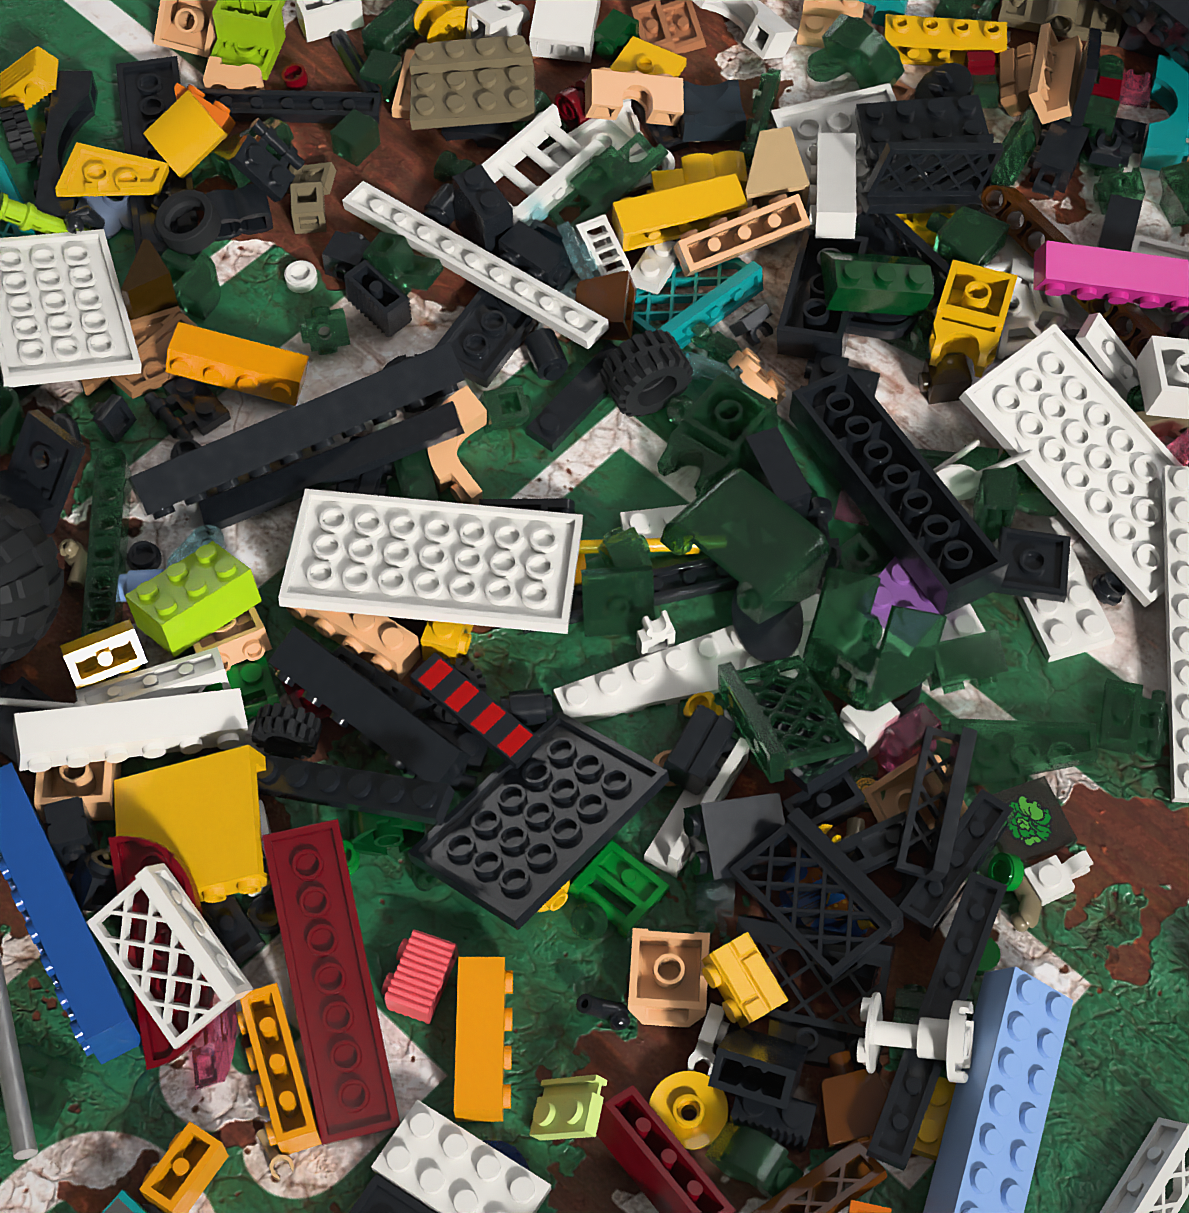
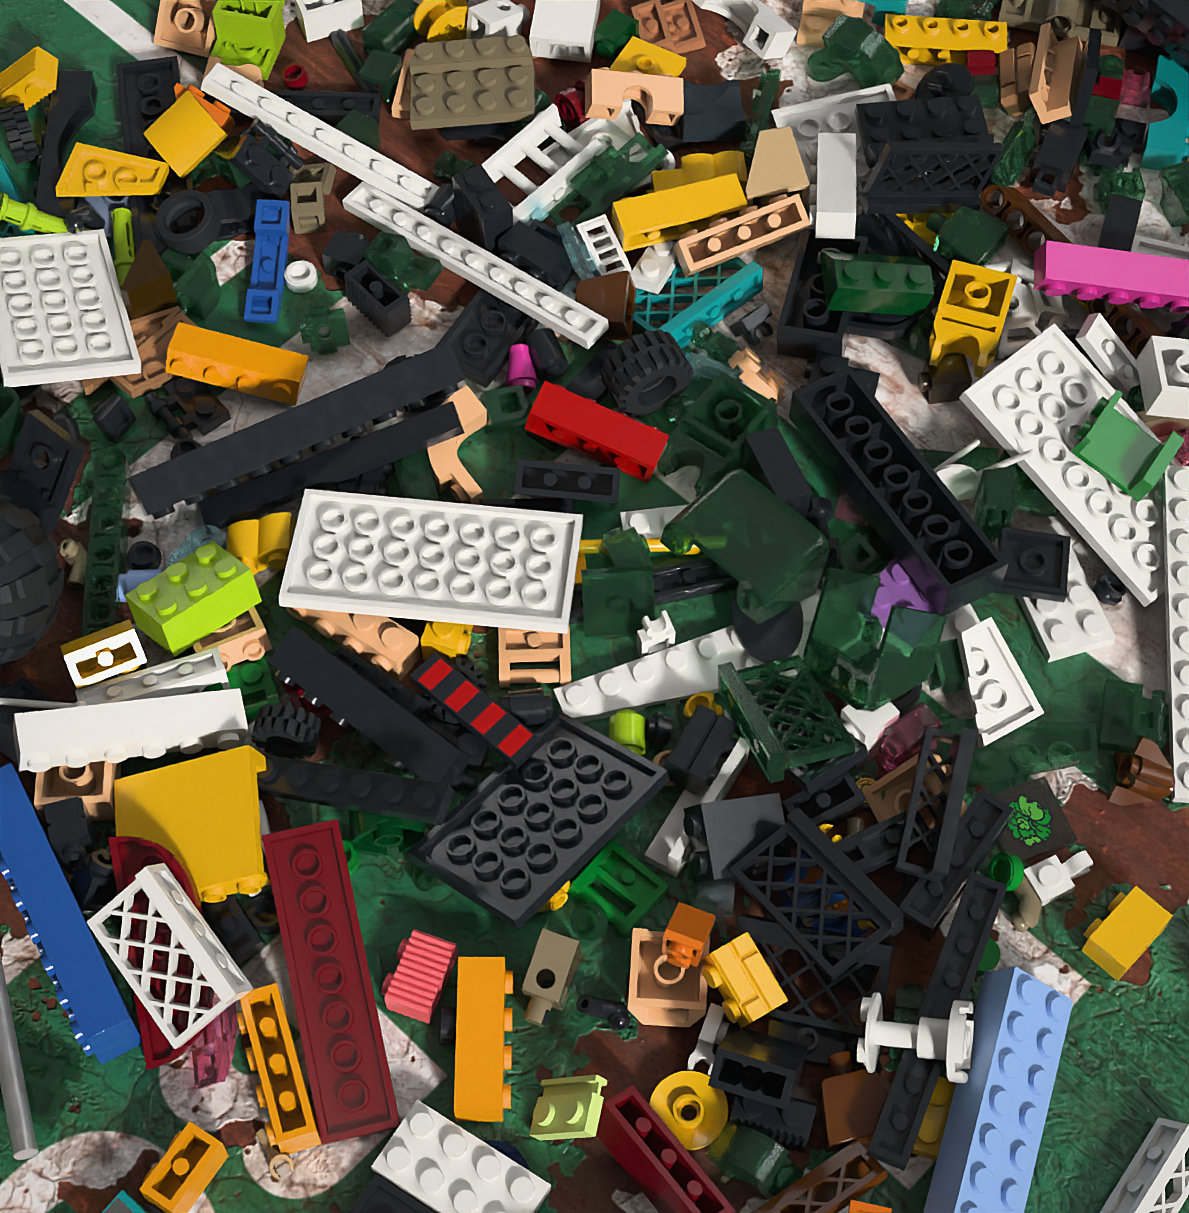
(123, 242): none -> lime pin
(262, 541): none -> yellow brick
(269, 261): none -> blue slope
(319, 137): none -> white plate
(447, 1026): none -> black tile
(521, 369): none -> dark pink cone
(533, 646): none -> light nougat plate
(556, 960): none -> dark tan torso
(567, 481): none -> black brick
(596, 431): none -> red brick
(628, 730): none -> lime brick
(658, 729): none -> black plate
(687, 935): none -> orange slope
(994, 683): none -> white wing
(1123, 449): none -> green panel
(1126, 932): none -> yellow brick
(1144, 775): none -> reddish brown brick

